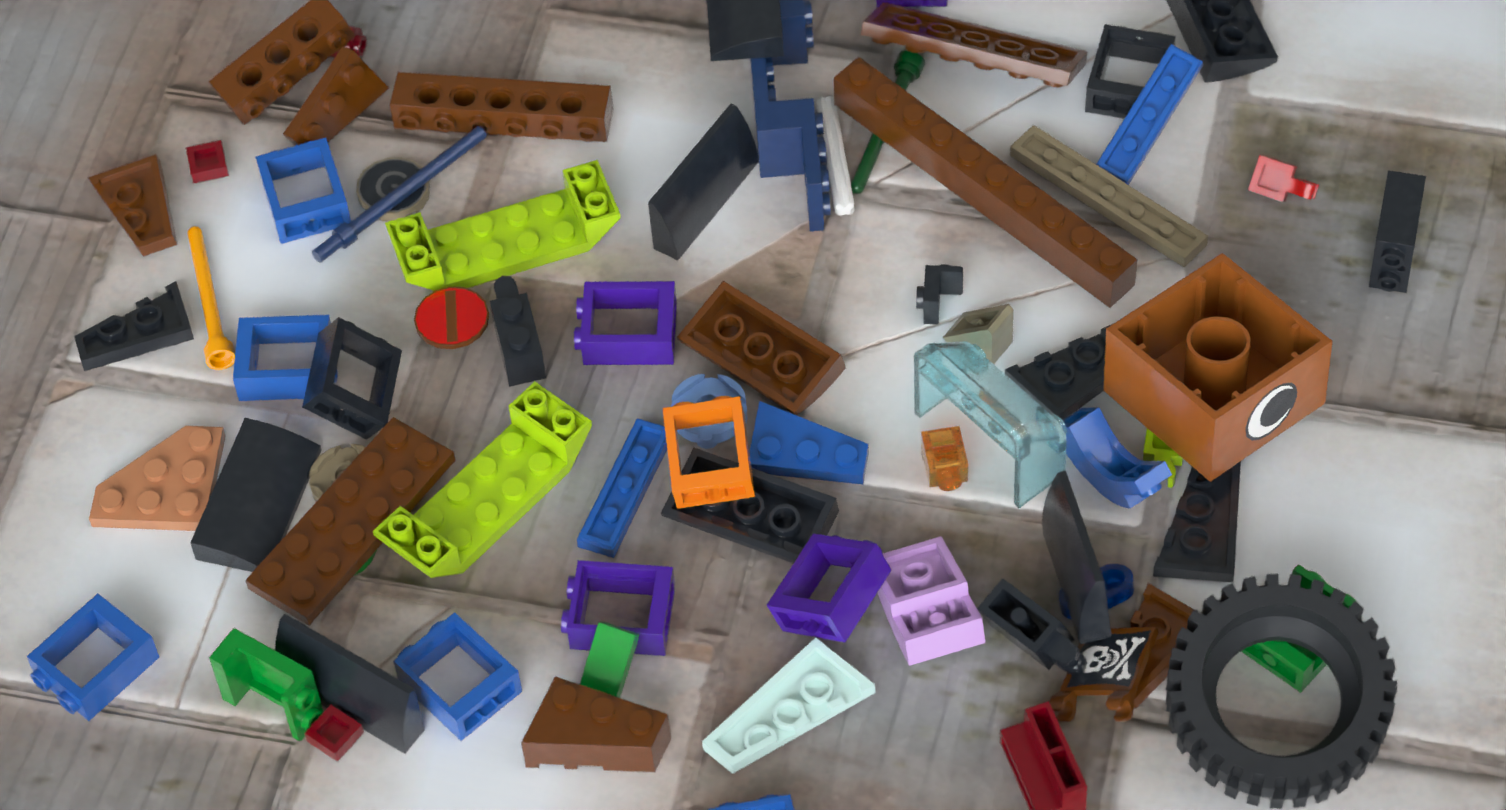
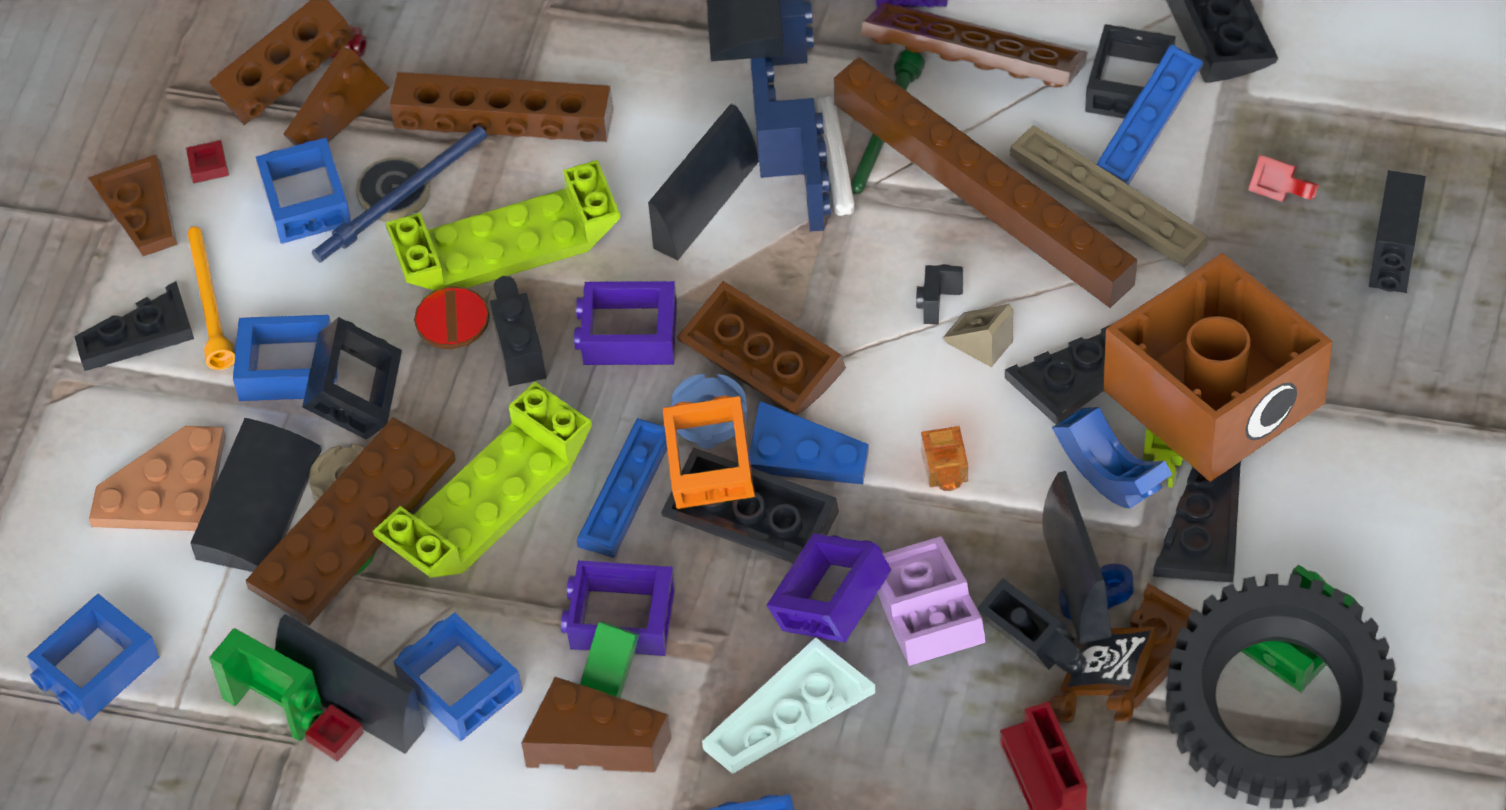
(996, 406): clear light blue windscreen -> none

